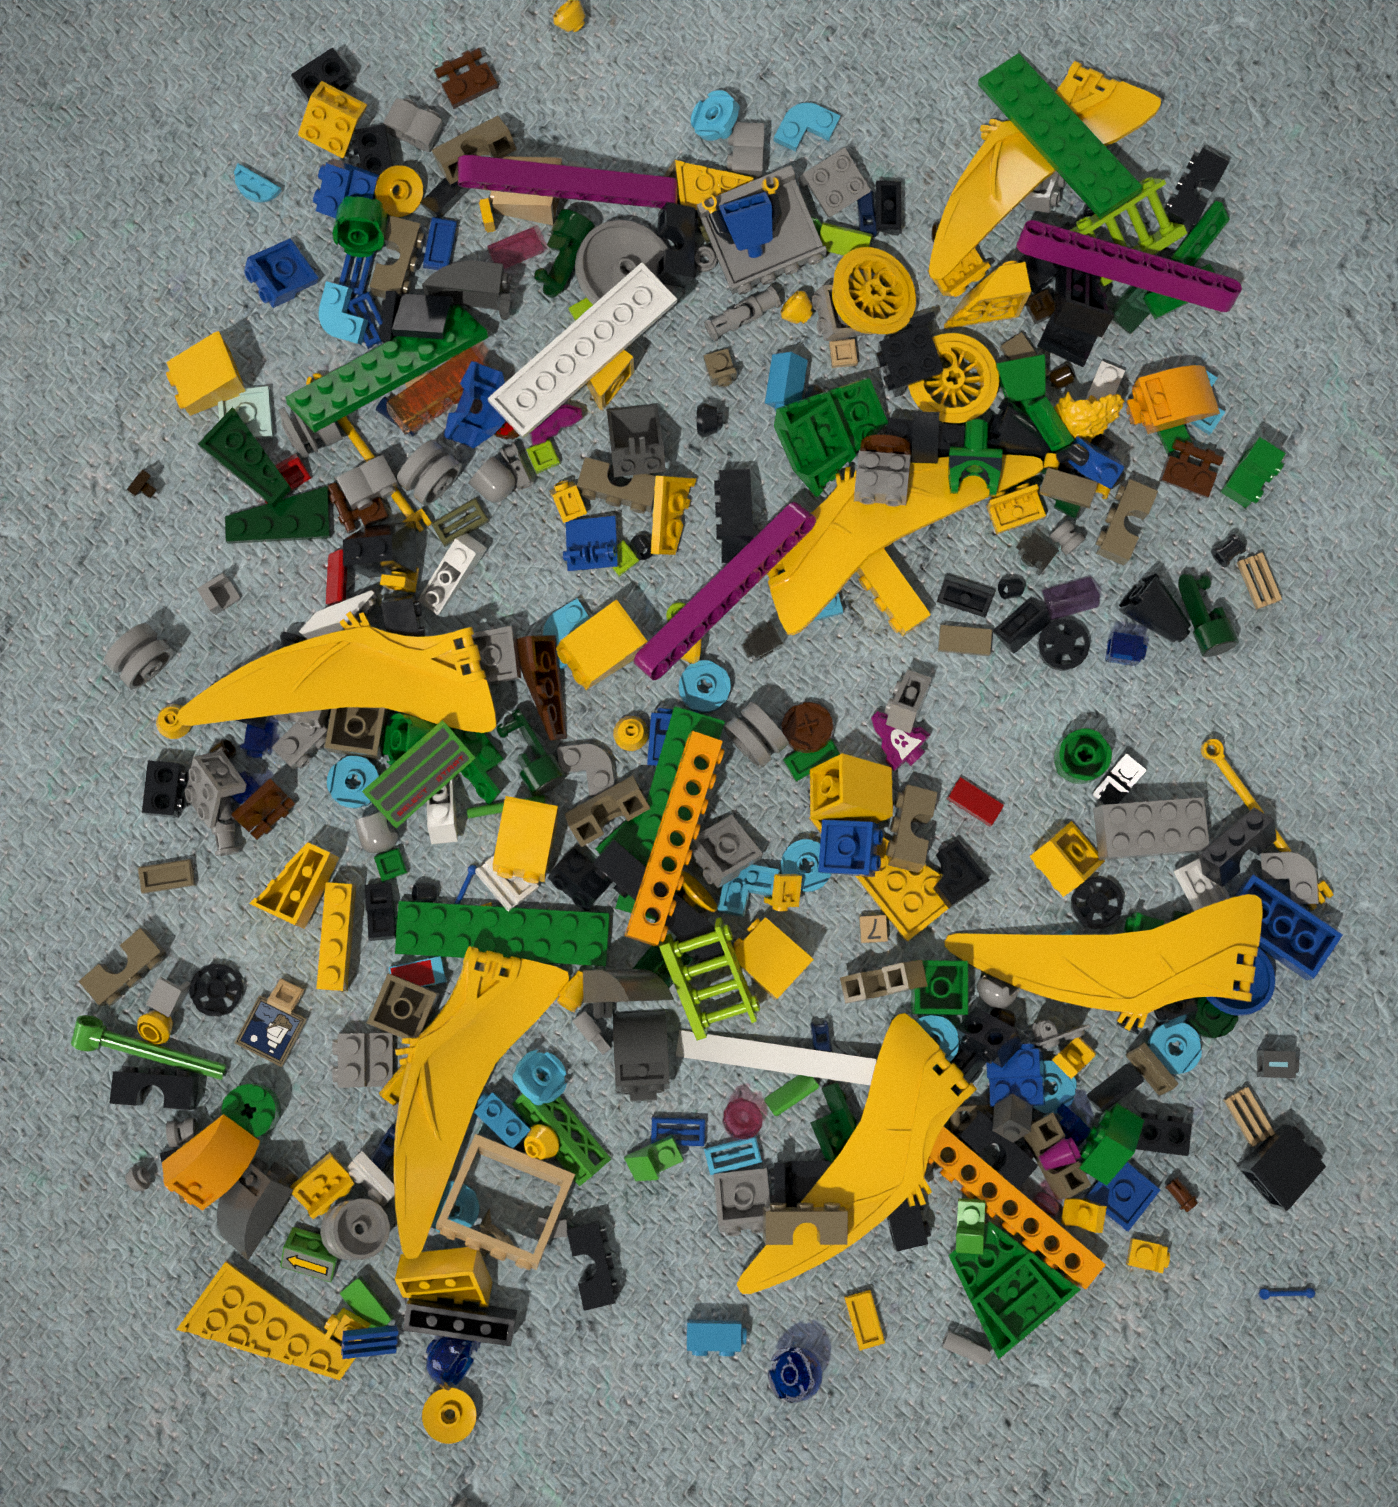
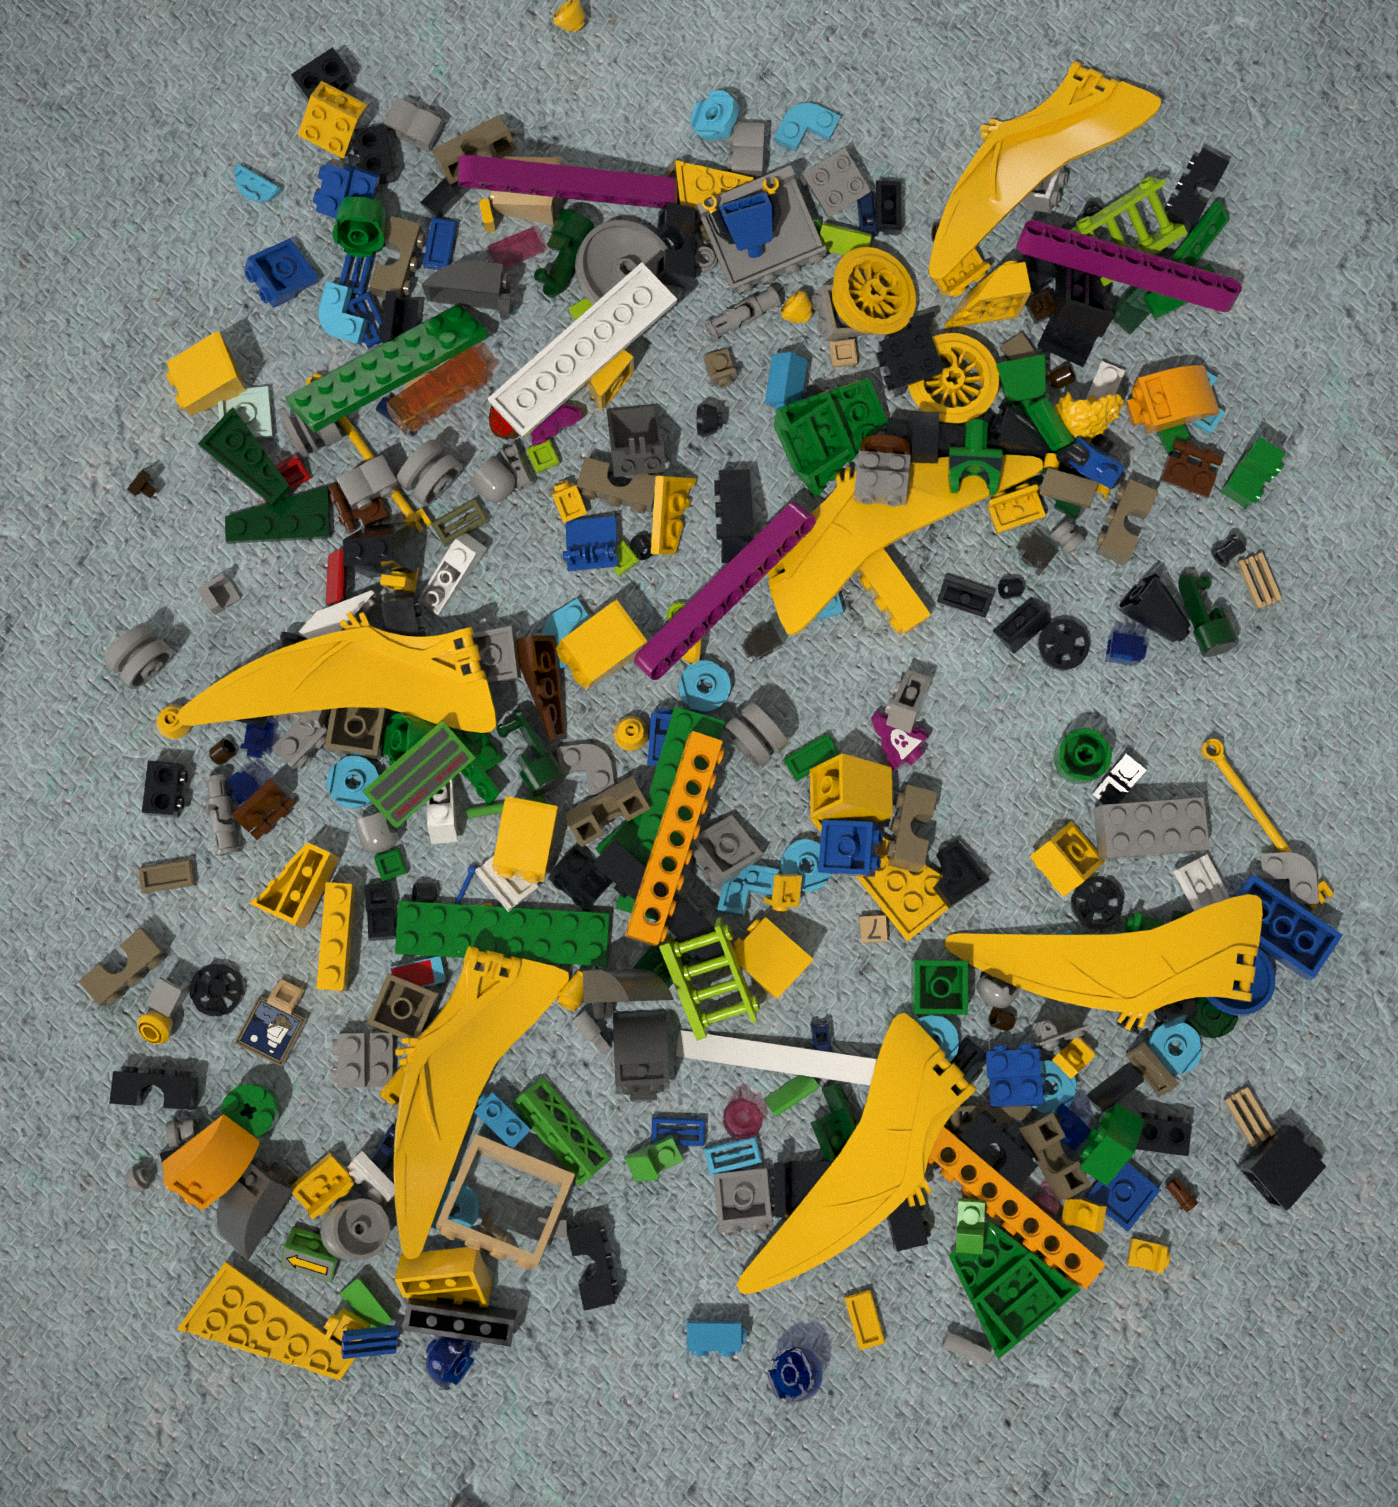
(92, 1034): bright green piece -> none
(210, 780): light grey bracket -> none
(409, 192): yellow dish -> none
(422, 316): black tile -> none
(443, 1428): yellow dish -> none
(469, 84): reddish brown plate -> none
(470, 427): blue piece -> none
(531, 1086): medium azure plate -> none
(541, 1142): yellow cone -> none
(697, 894): yellow dish -> none
(781, 1222): dark tan arch -> none
(807, 727): reddish brown tile -> none
(883, 982): dark tan arch -> none
(964, 640): dark tan tile -> none
(975, 802): red slope -> none
(988, 1037): black brick -> none
(1012, 1118): dark grey brick -> none
(1060, 136): green plate -> none
(1060, 1154): magenta cone -> none
(1071, 598): clear purple slope -> none
(1222, 858): black arch -> none
(1265, 1294): blue hinge -> none
(1277, 1064): dark grey brick -> none

